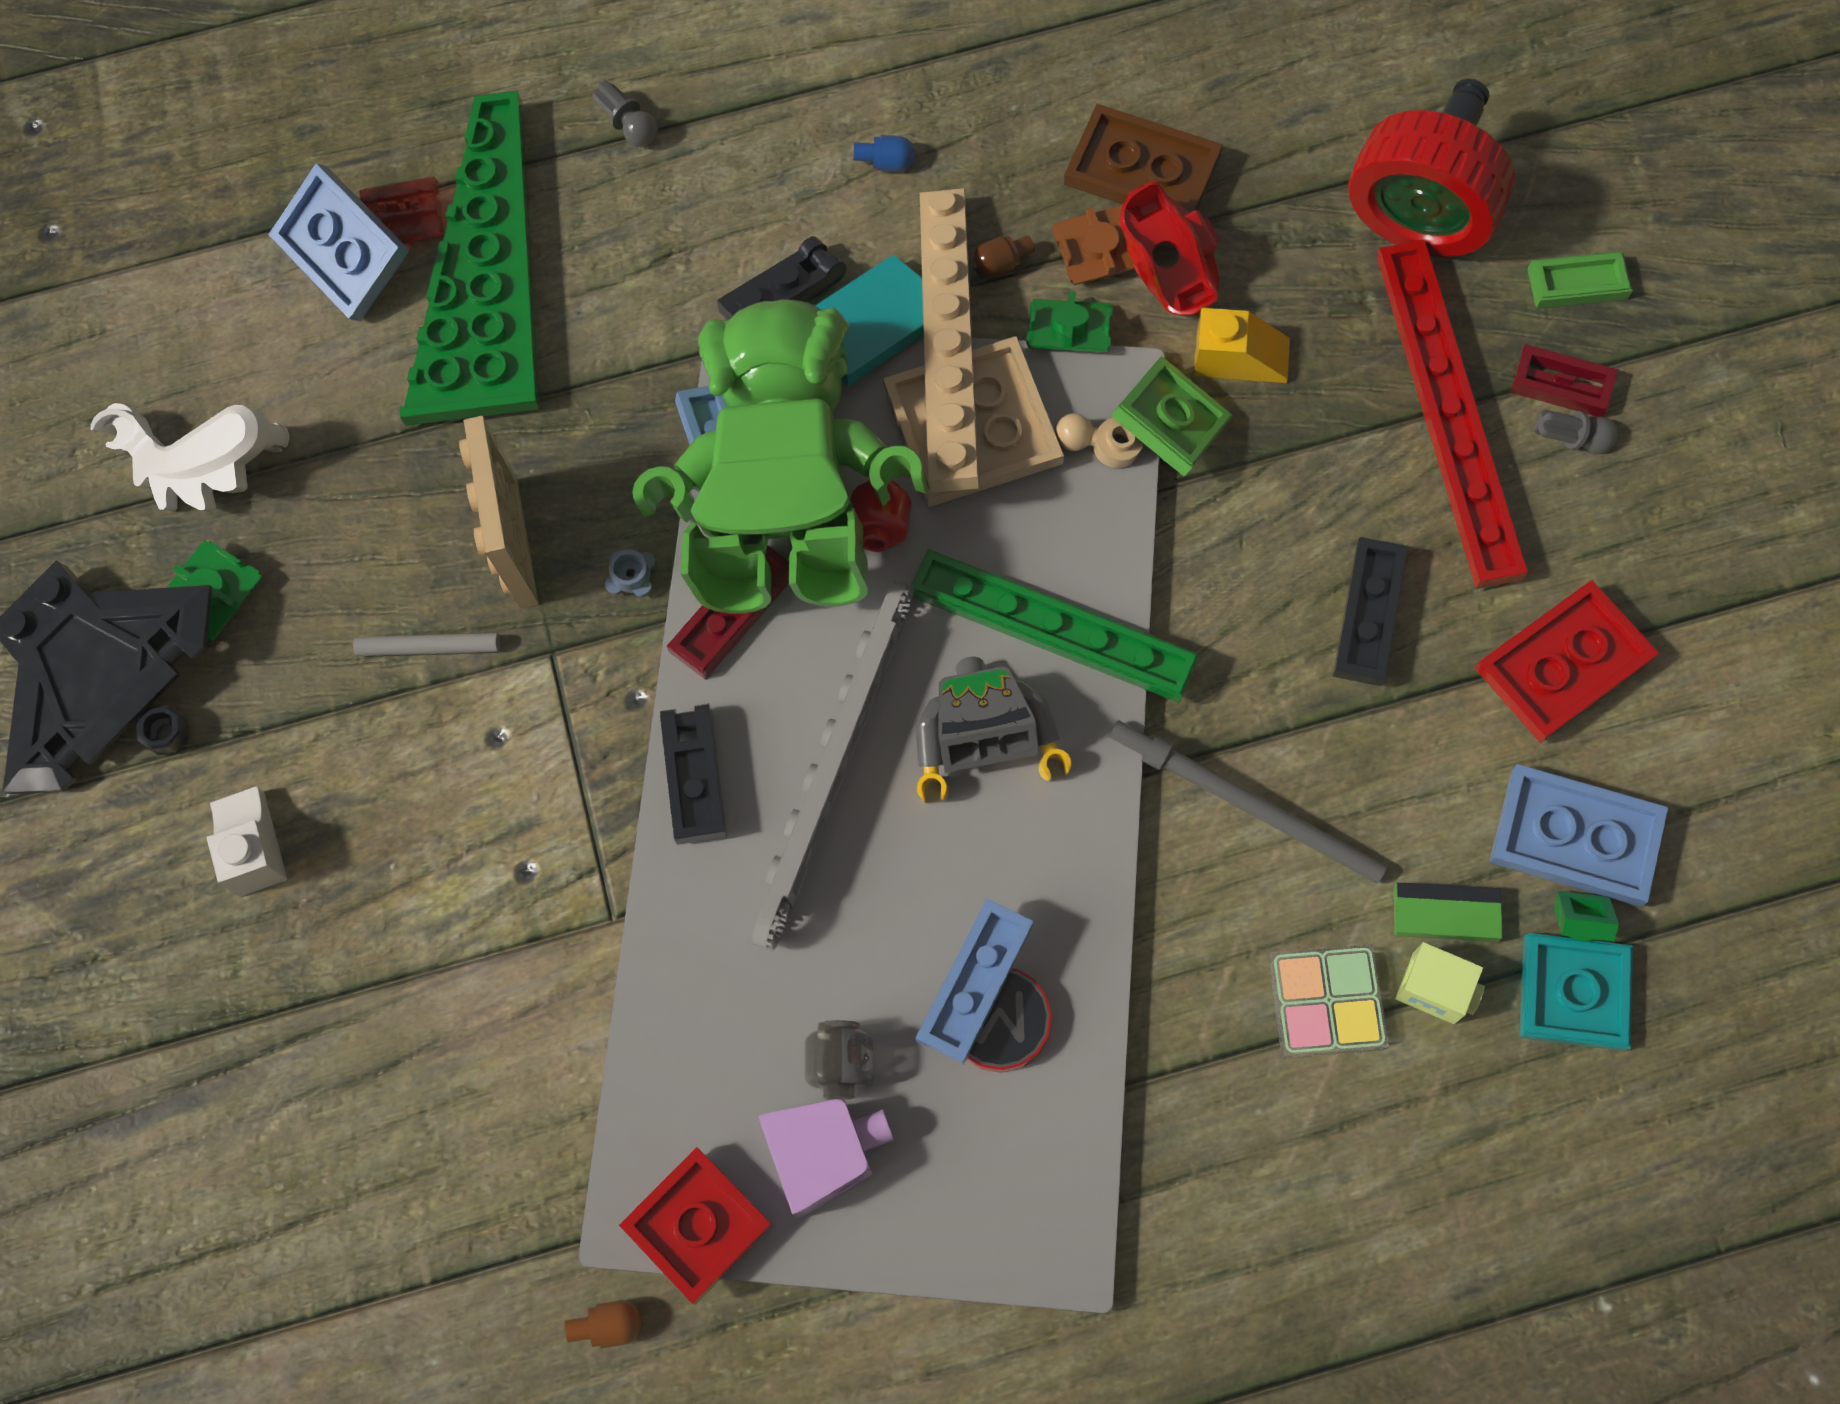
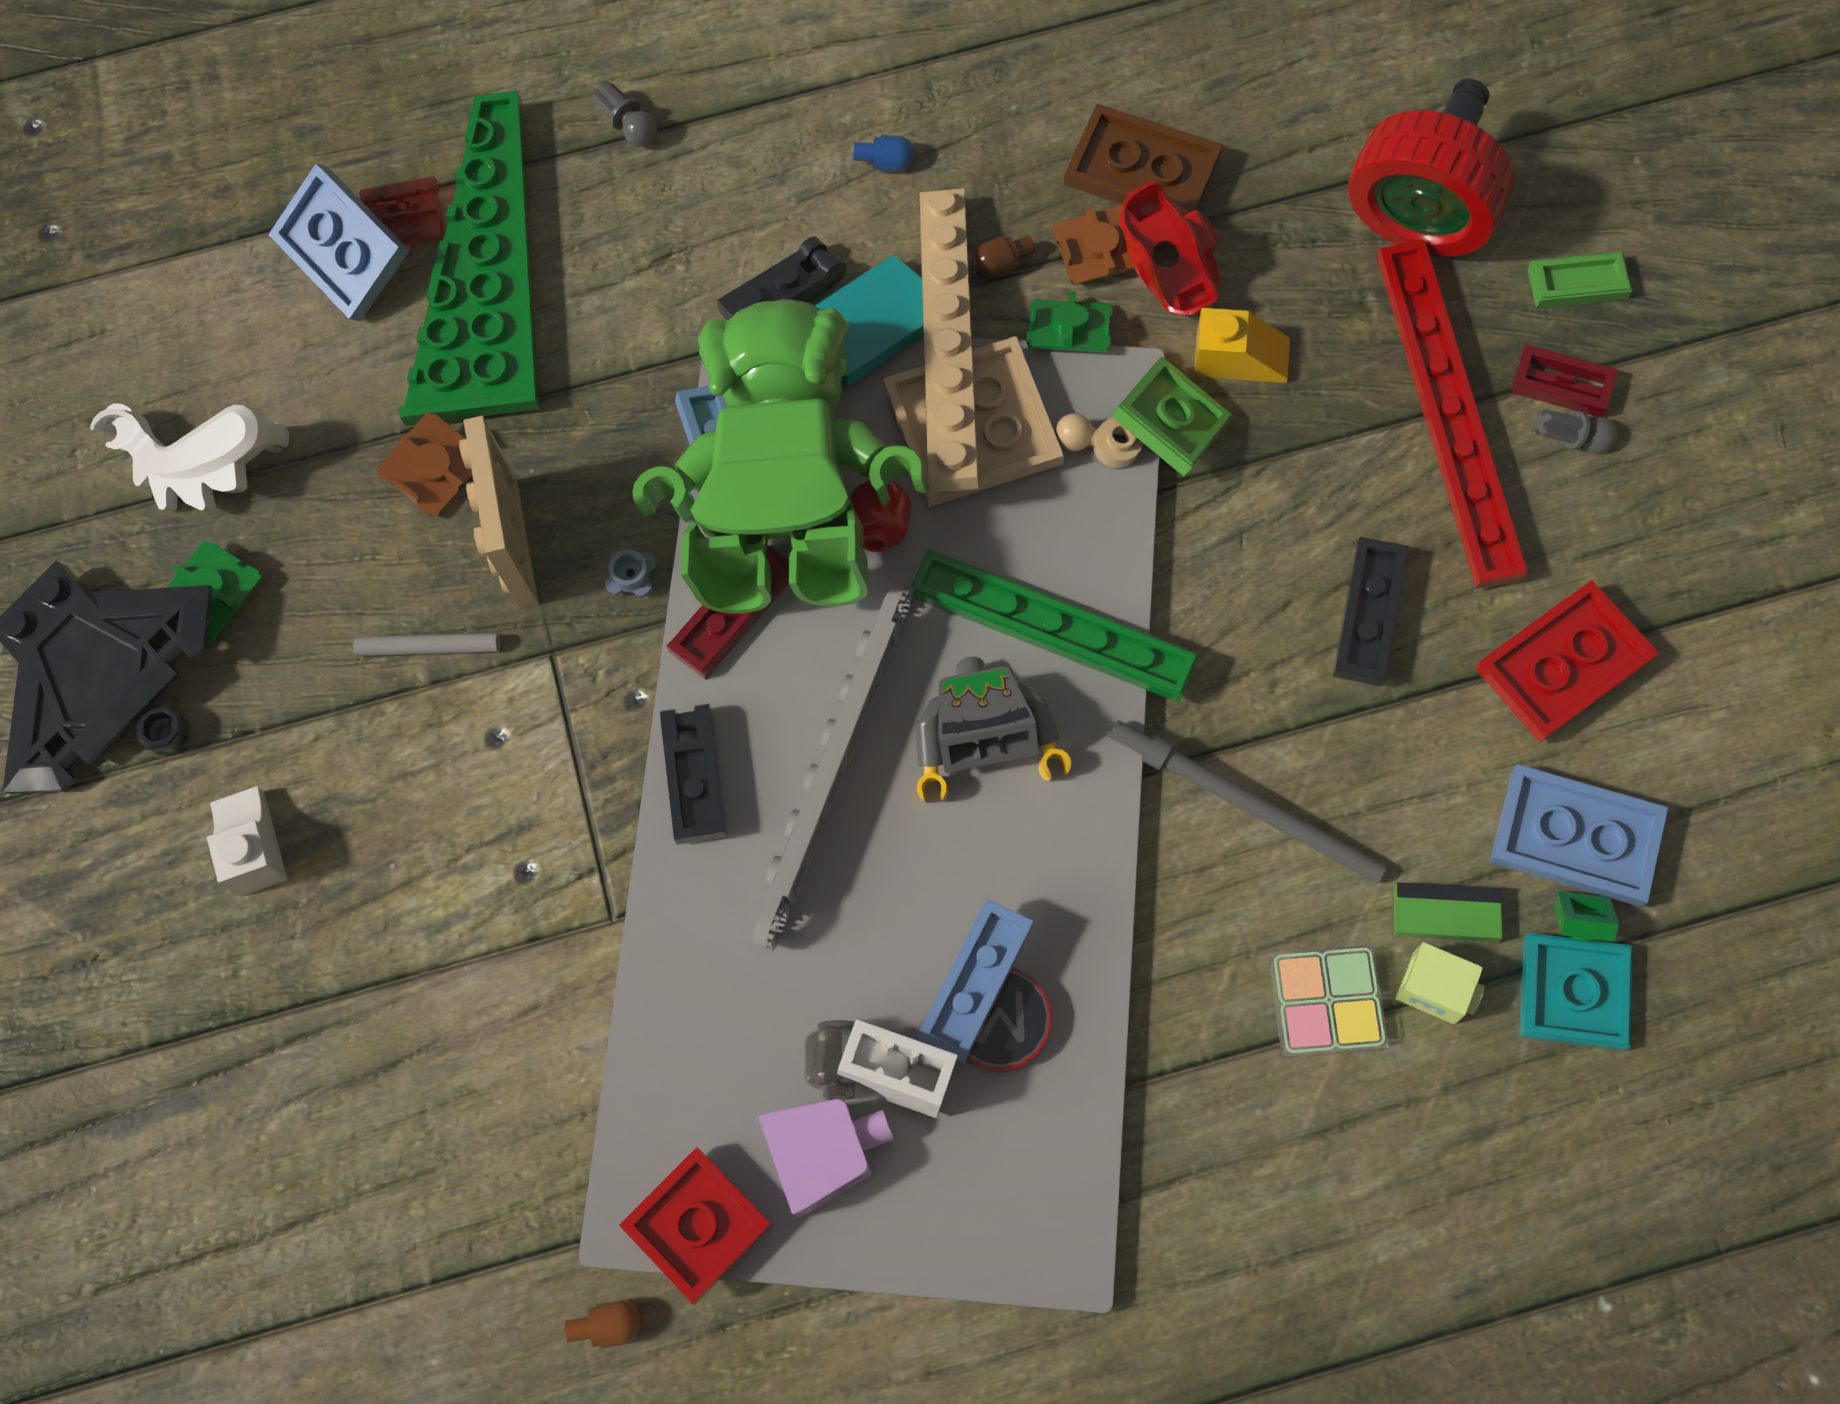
(427, 465): none -> dark orange piece
(898, 1067): none -> white arch

